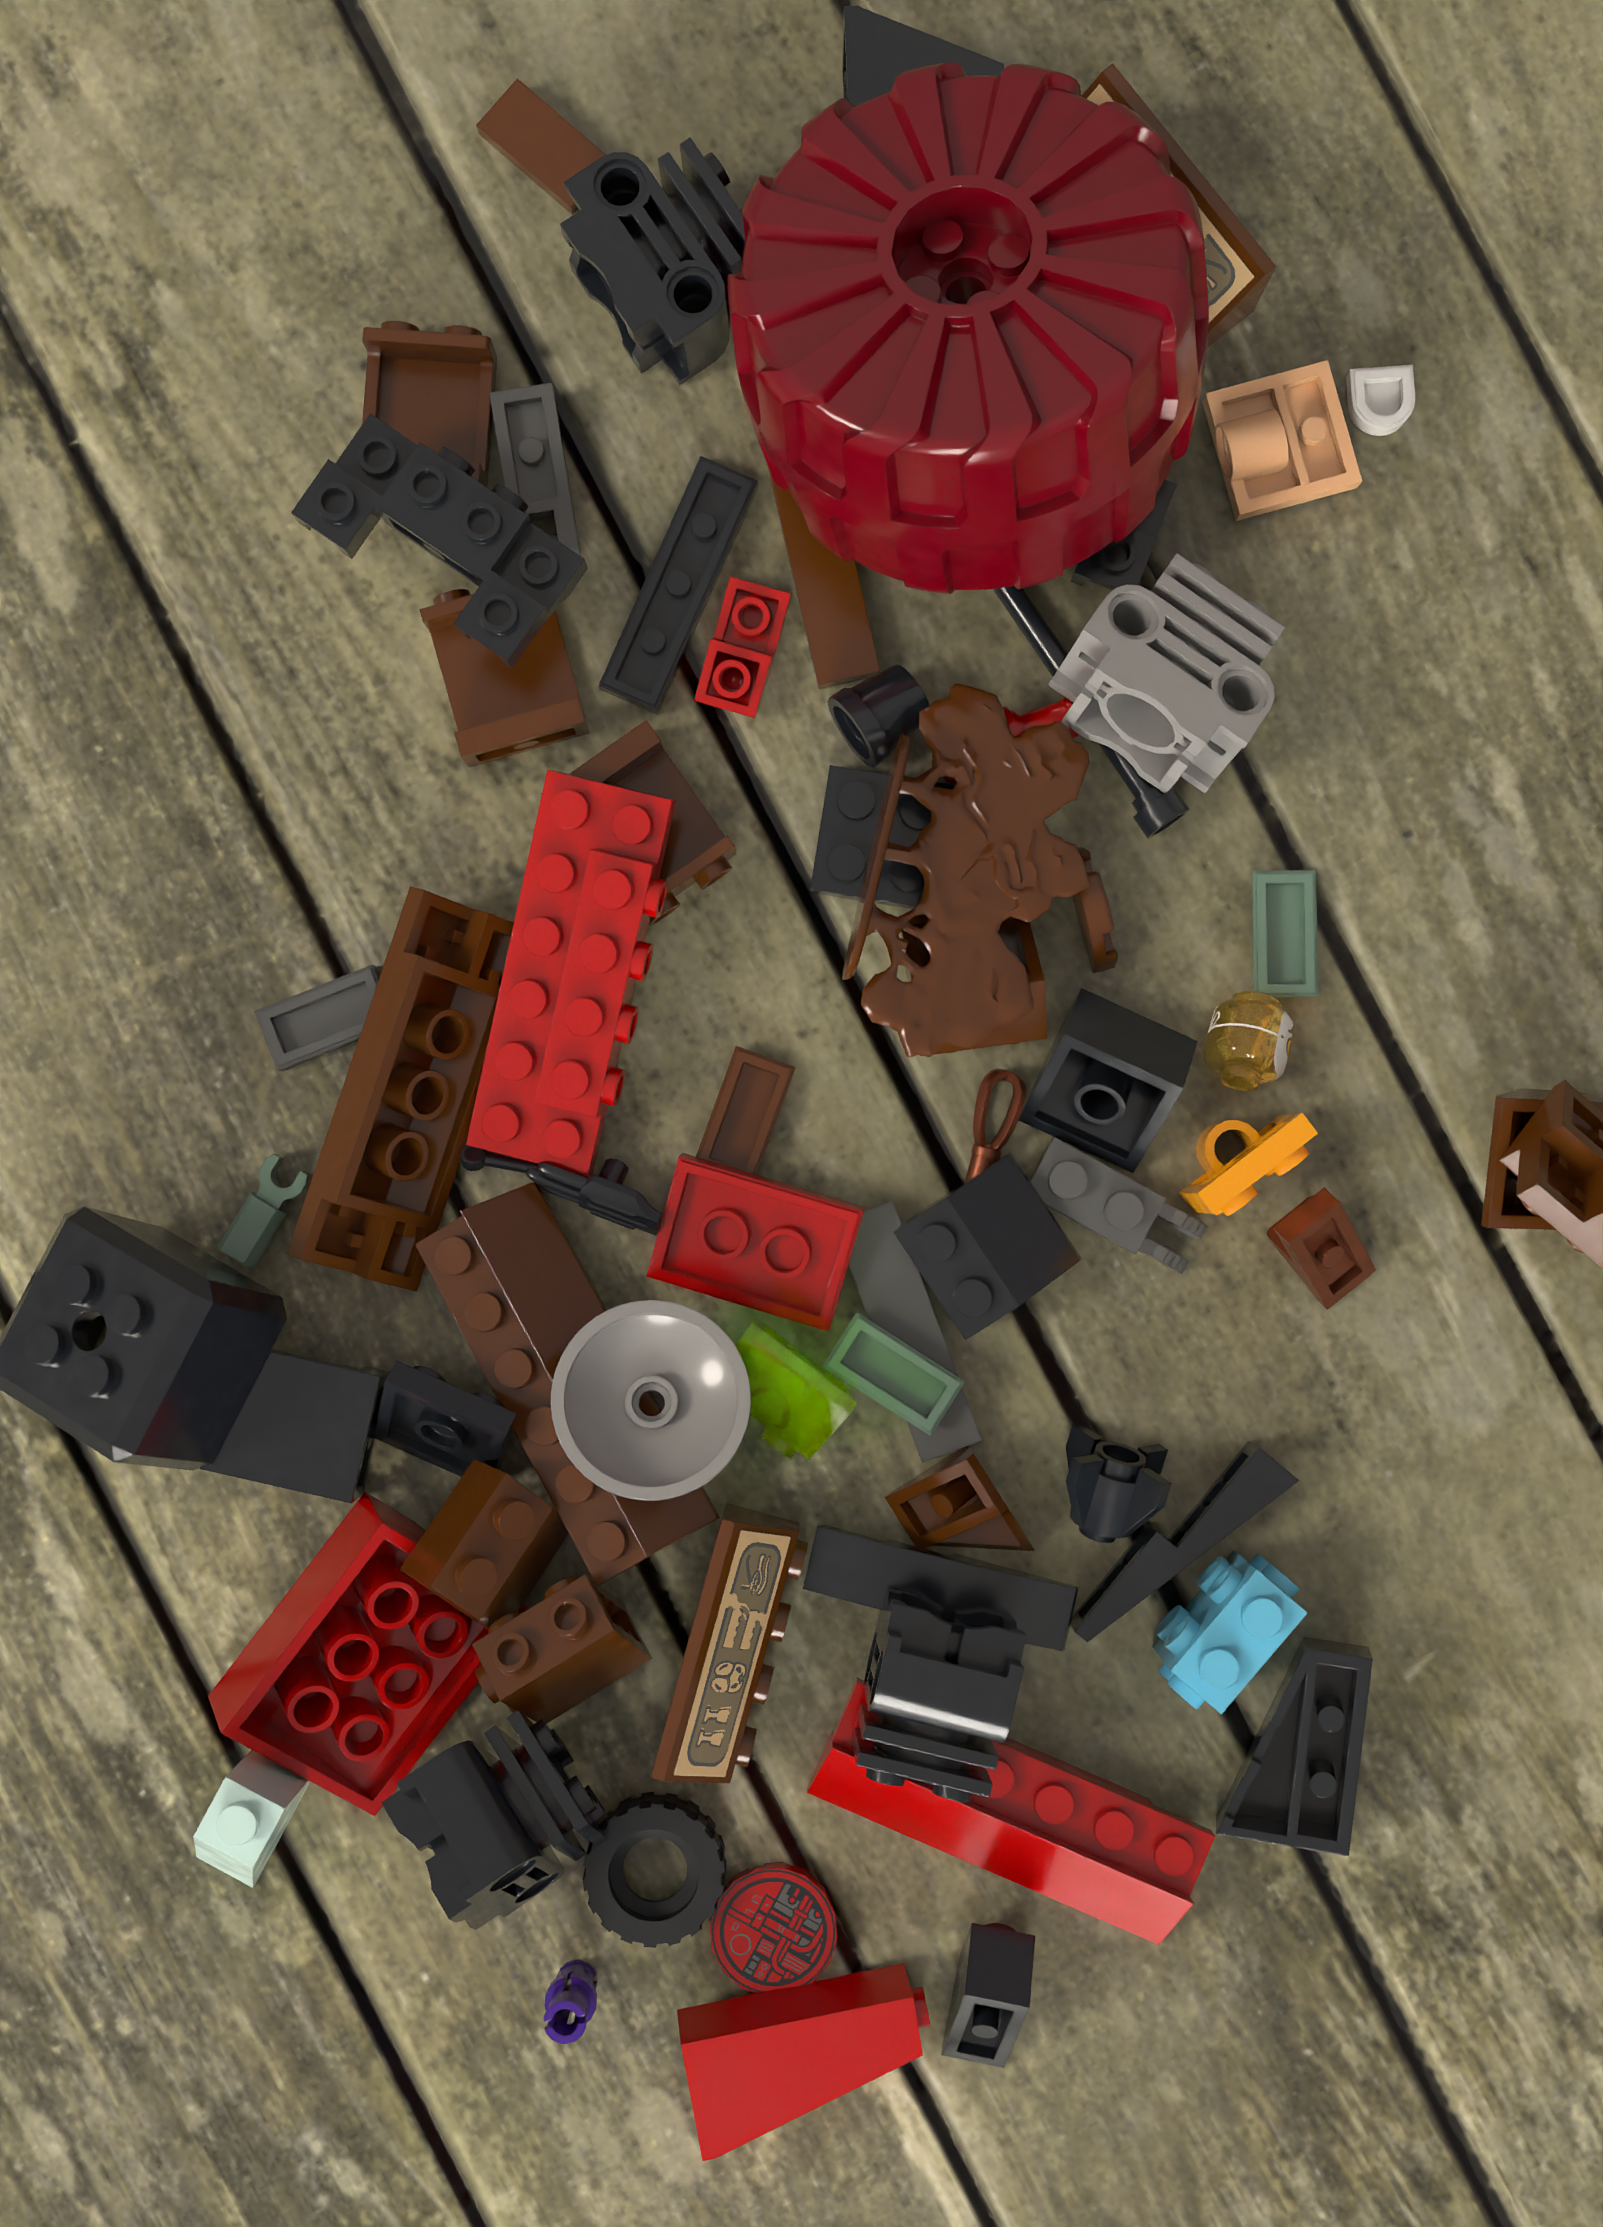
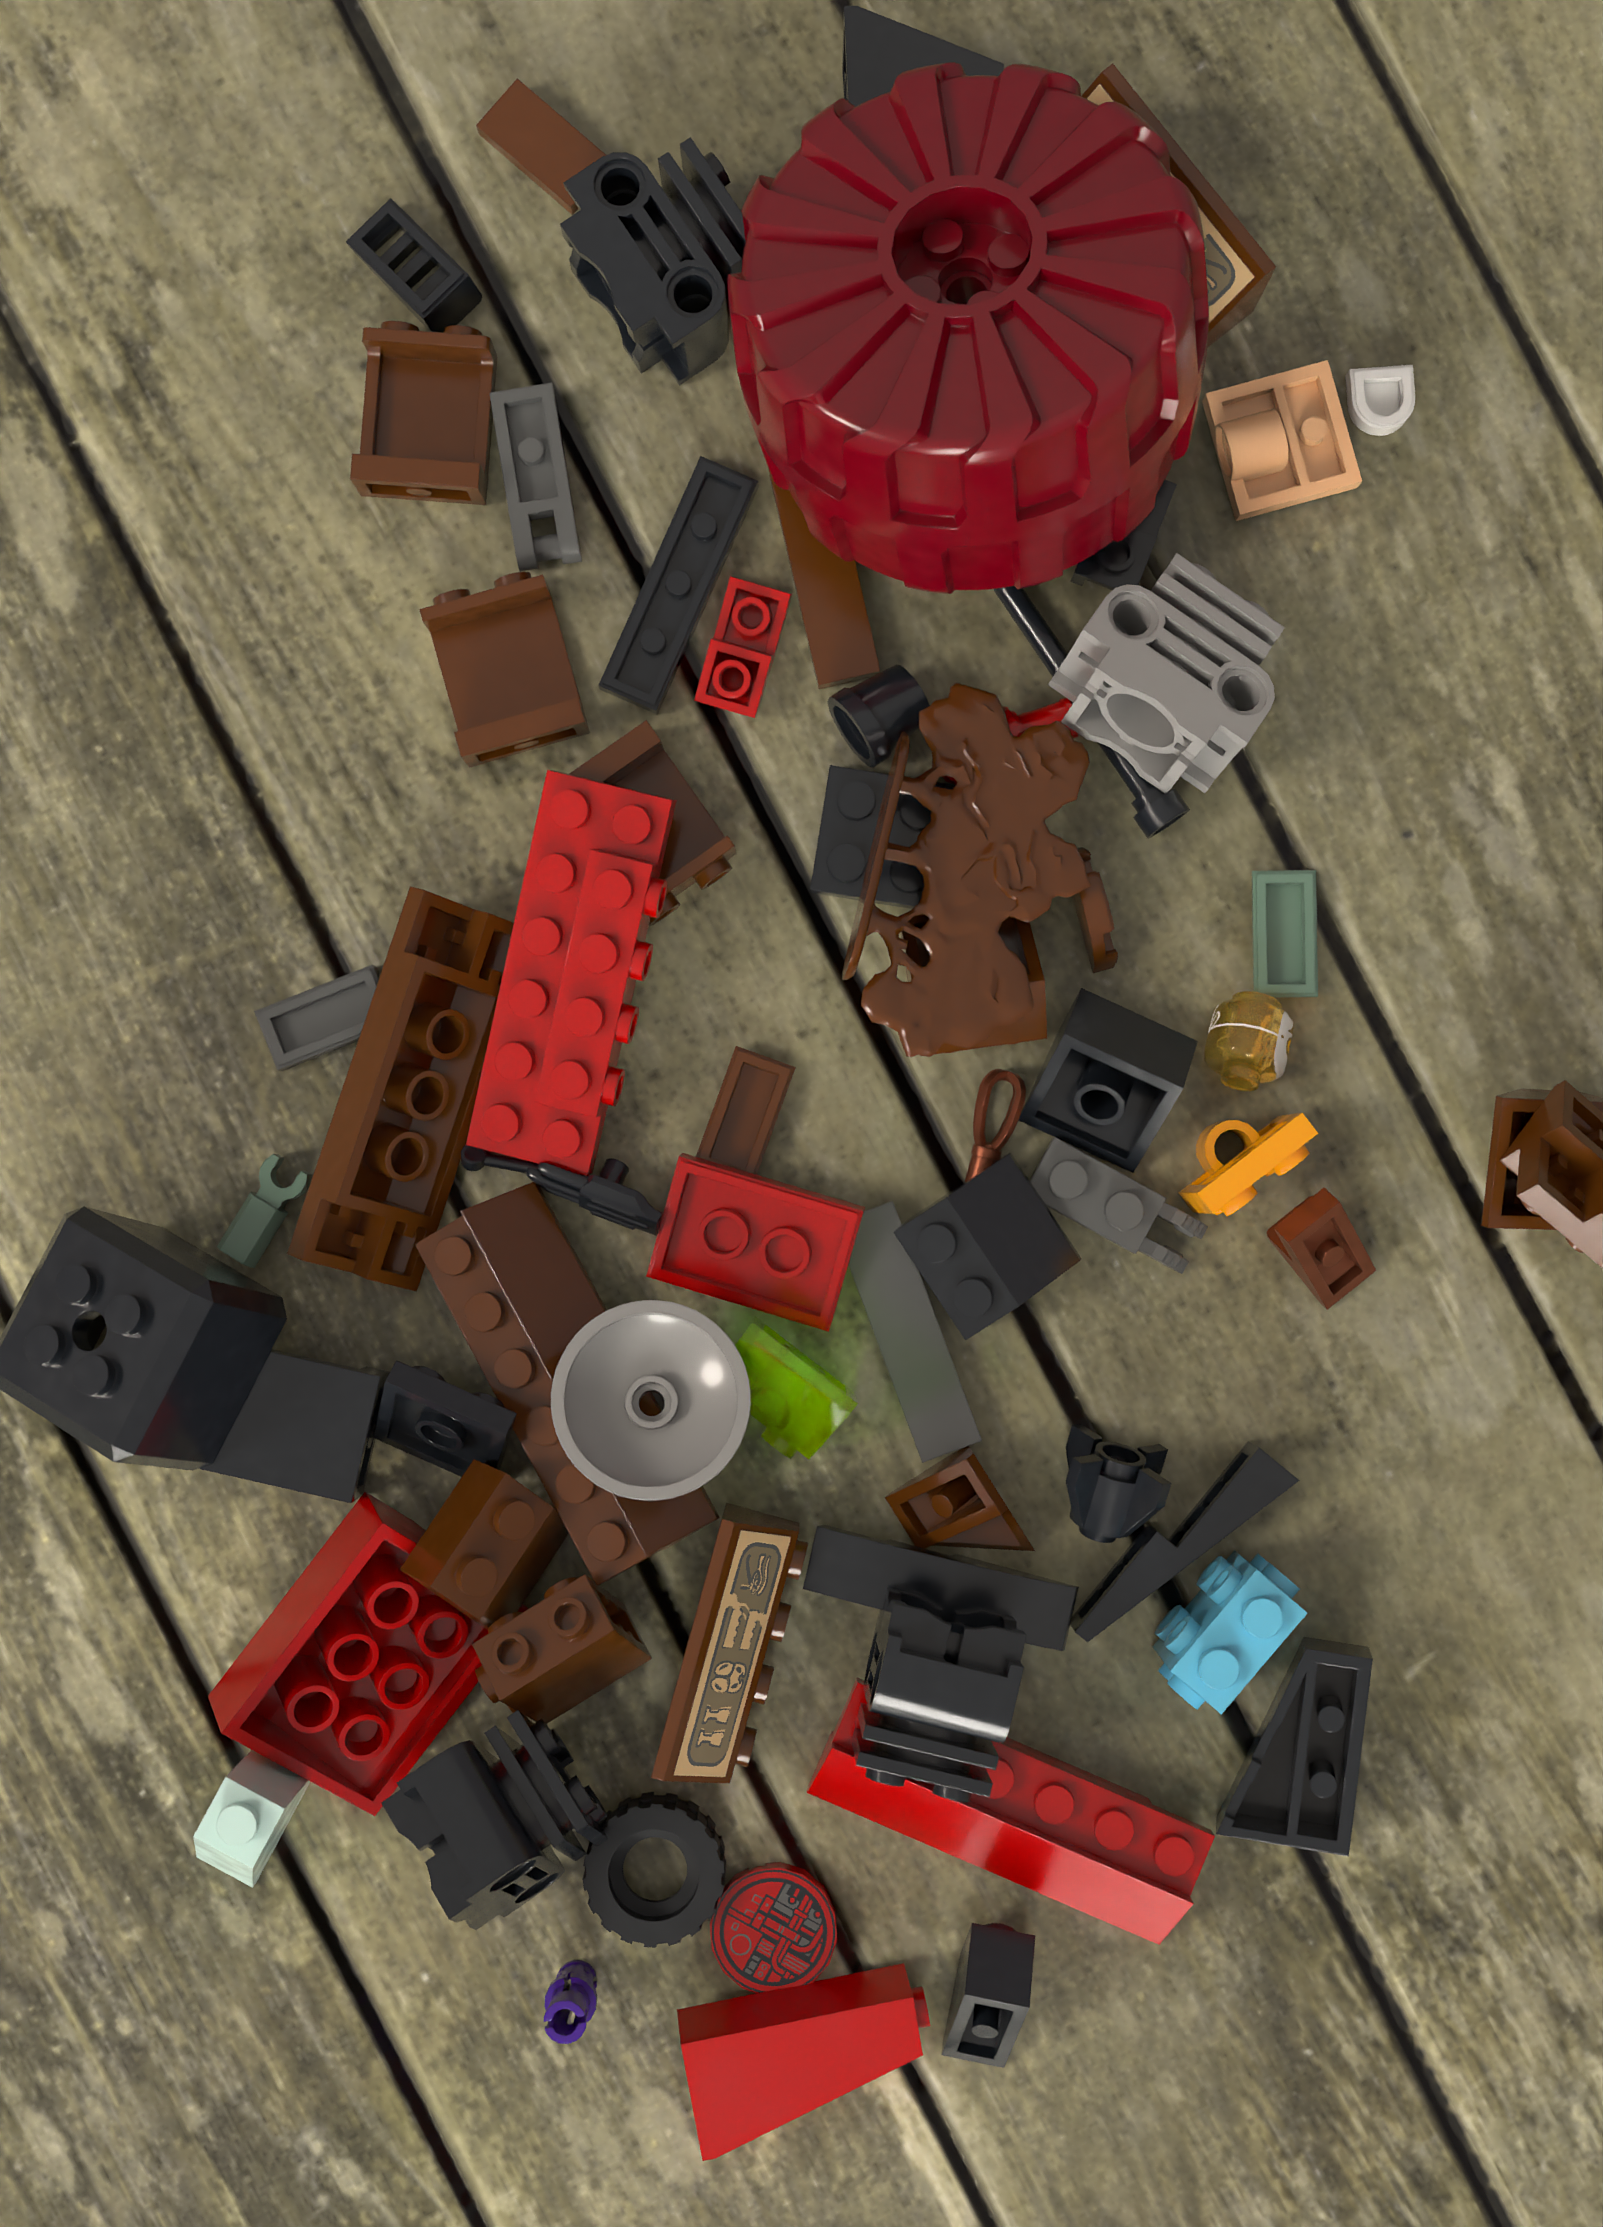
(443, 297): none -> black slope
(454, 518): black bracket -> none
(893, 1374): sand green tile -> none

